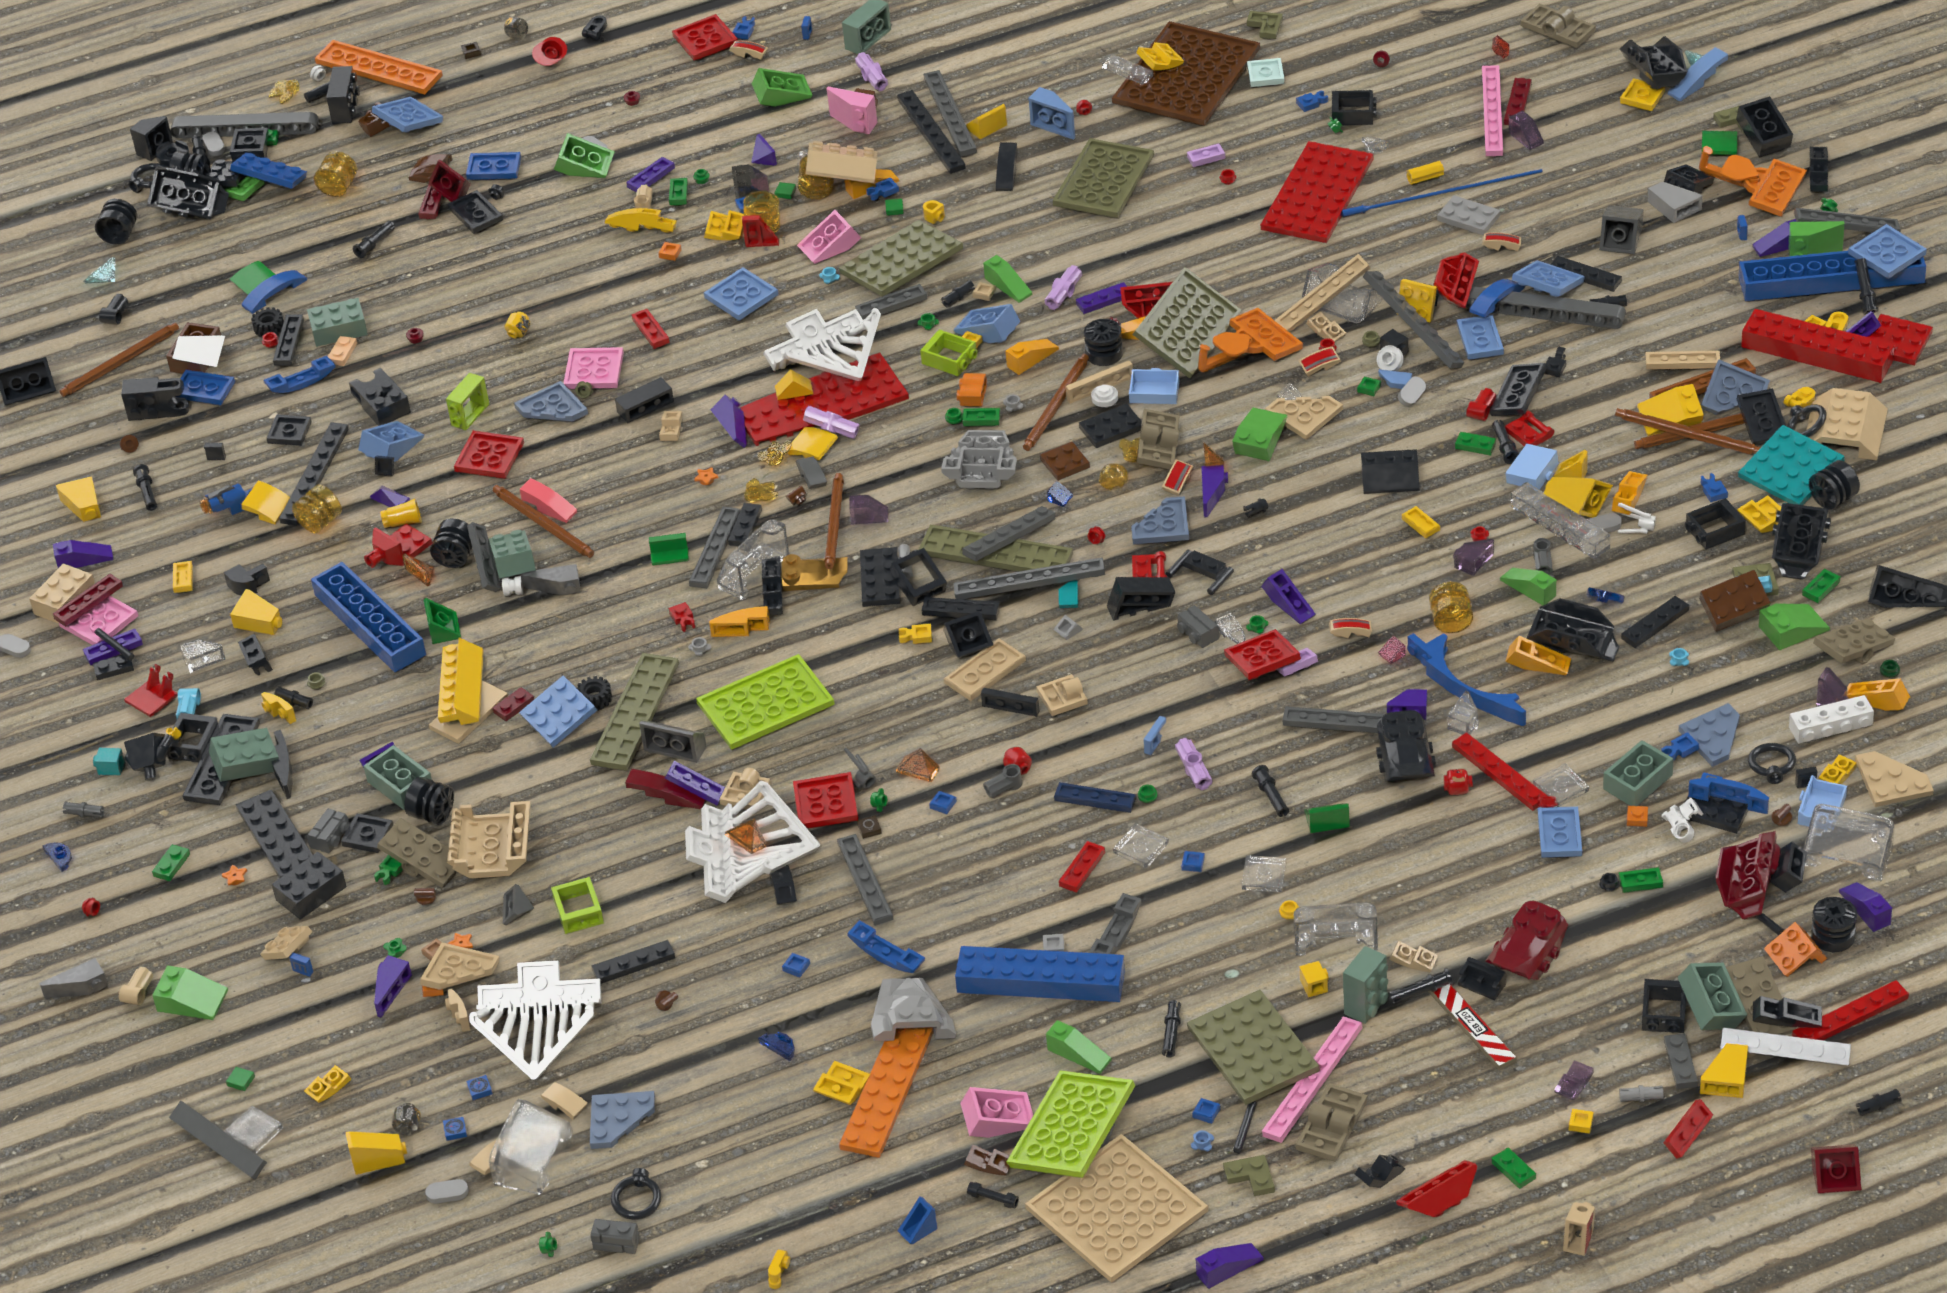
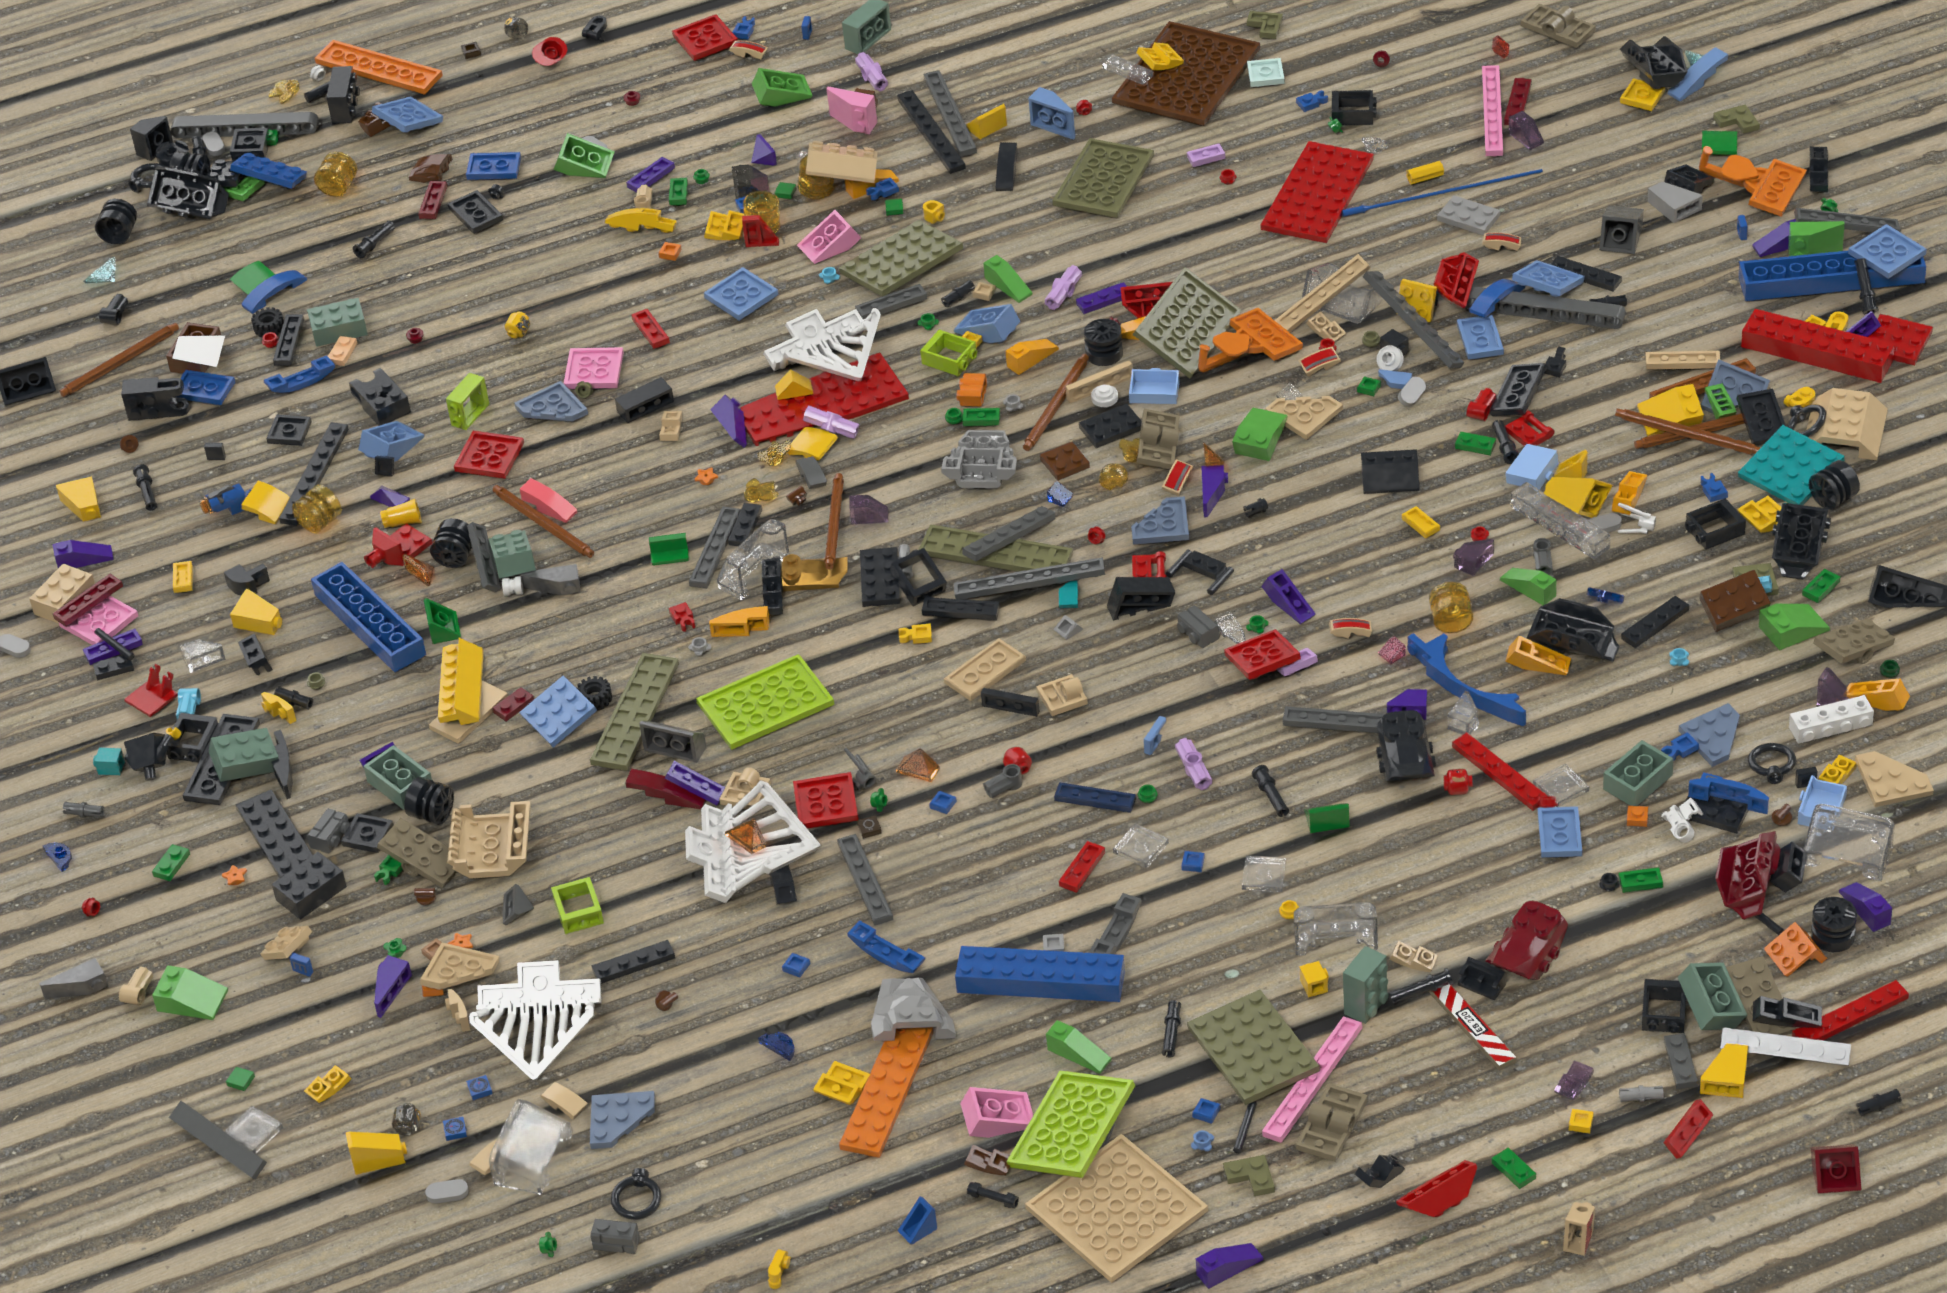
(448, 182): dark red slope -> none
(967, 634): black slope -> none
(1728, 404): none -> bright green slope
(1764, 126): black brick -> none

